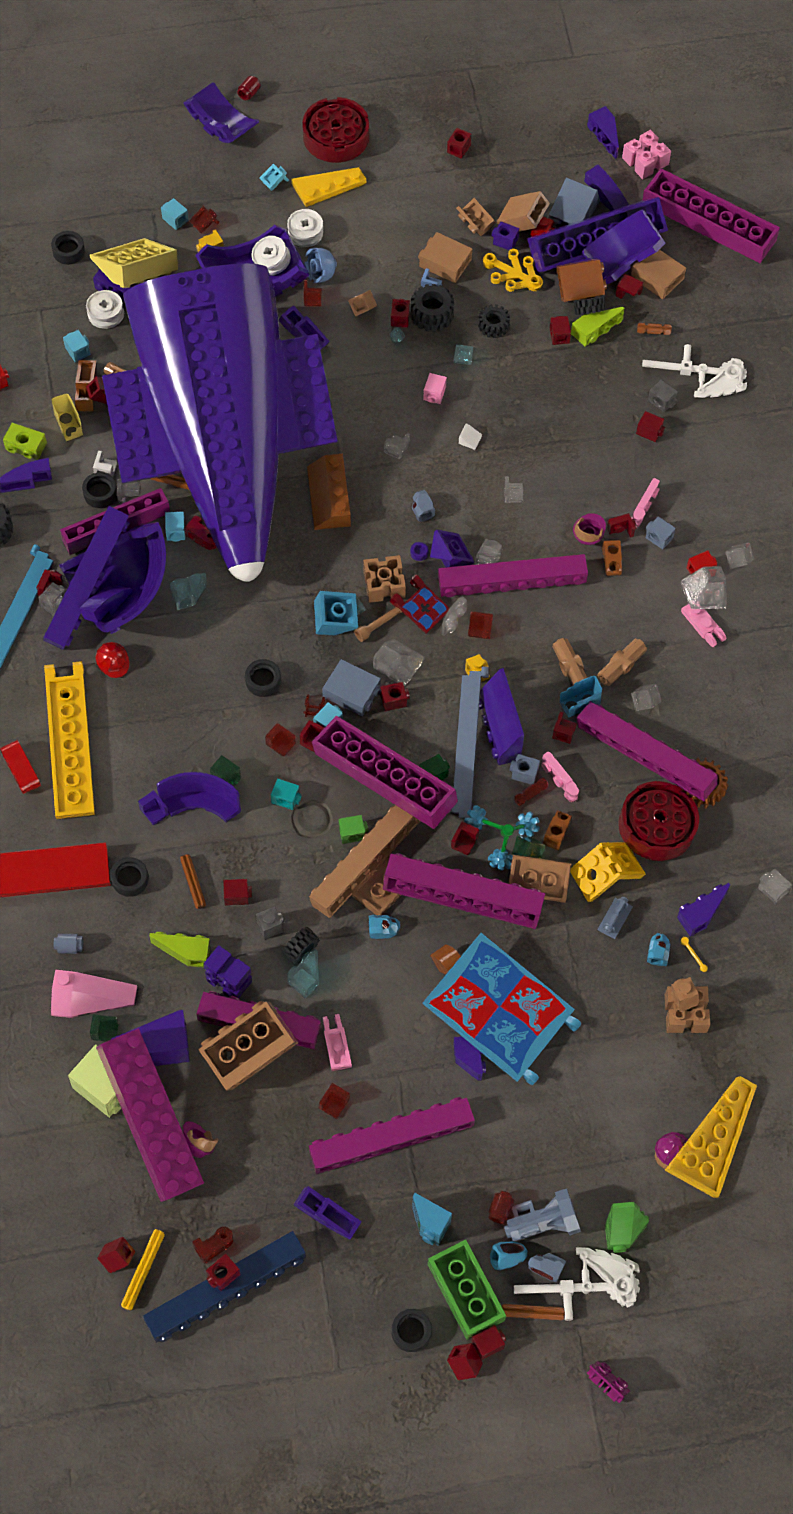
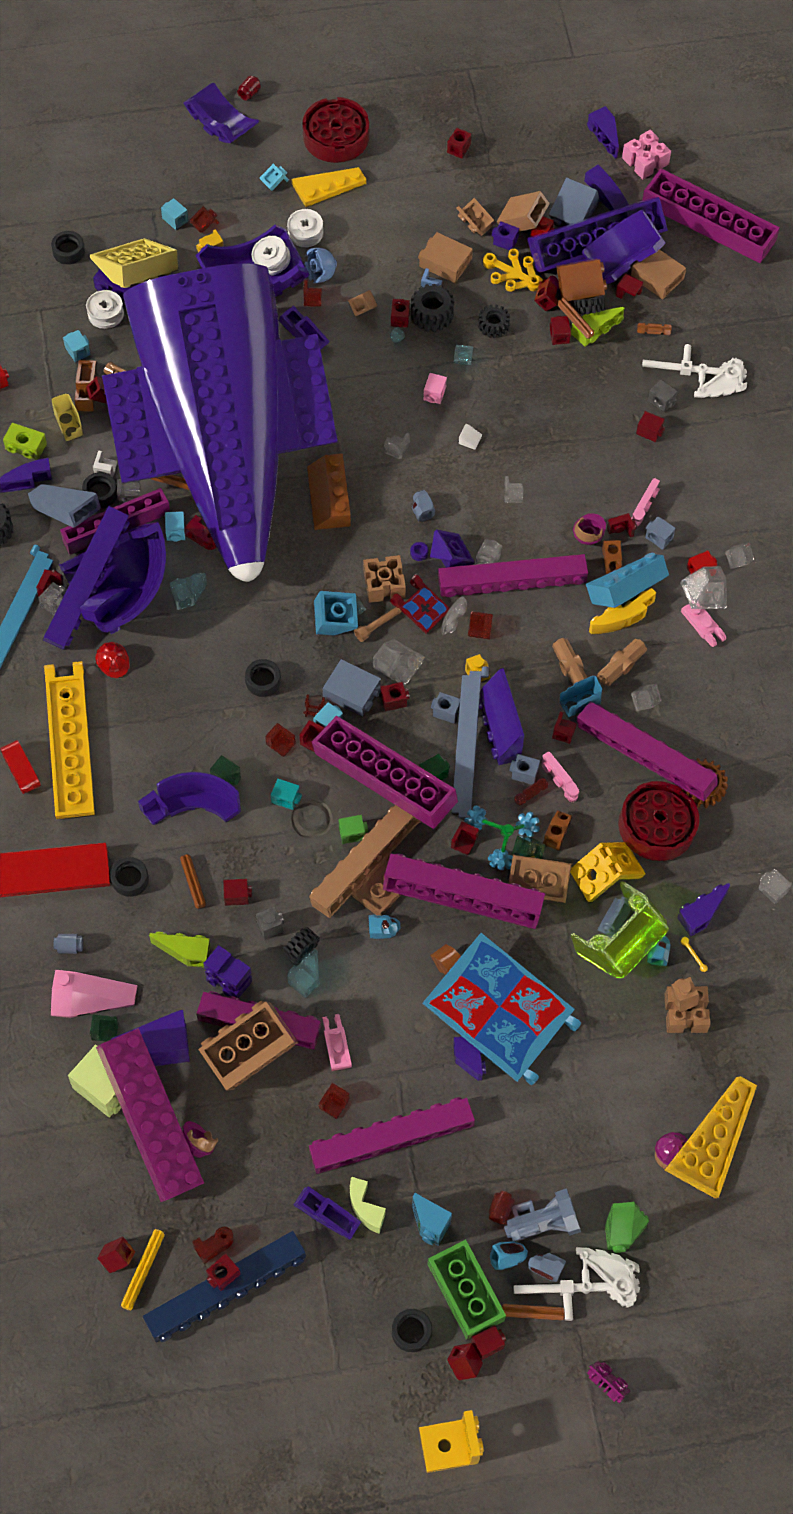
(64, 504): none -> sand blue slope
(369, 1215): none -> yellowish green brick
(446, 714): none -> sand blue brick
(462, 1437): none -> yellow bracket
(546, 293): none -> dark red leg
(576, 318): none -> dark orange axle
(622, 617): none -> yellow slope
(627, 581): none -> dark azure wedge
(631, 942): none -> clear neon green windscreen

